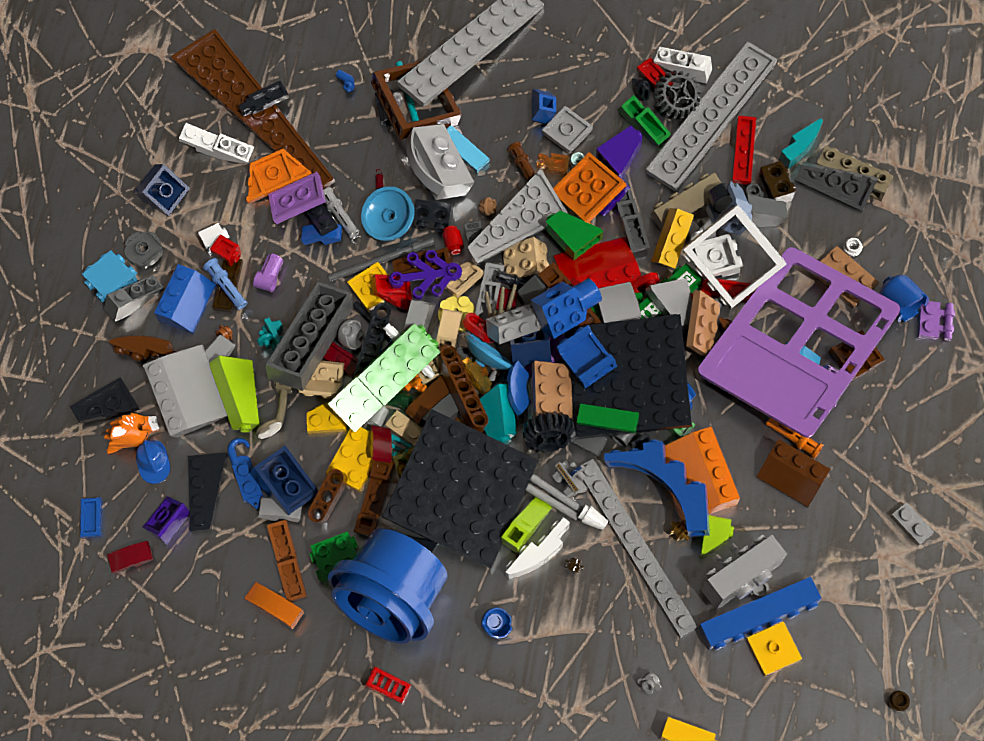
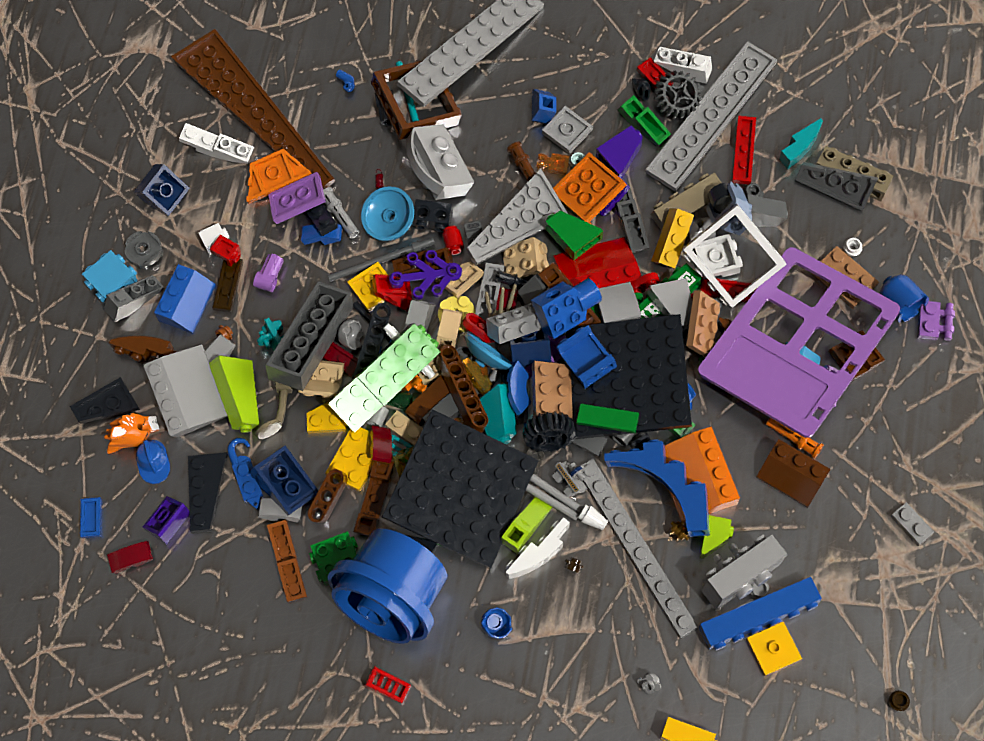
(221, 277): medium blue pin -> none
(264, 98): black hinge -> none
(274, 605): orange slope -> none
(469, 153): medium azure tile -> none
(487, 206): medium nougat plate -> none
(773, 184): dark brown brick -> none

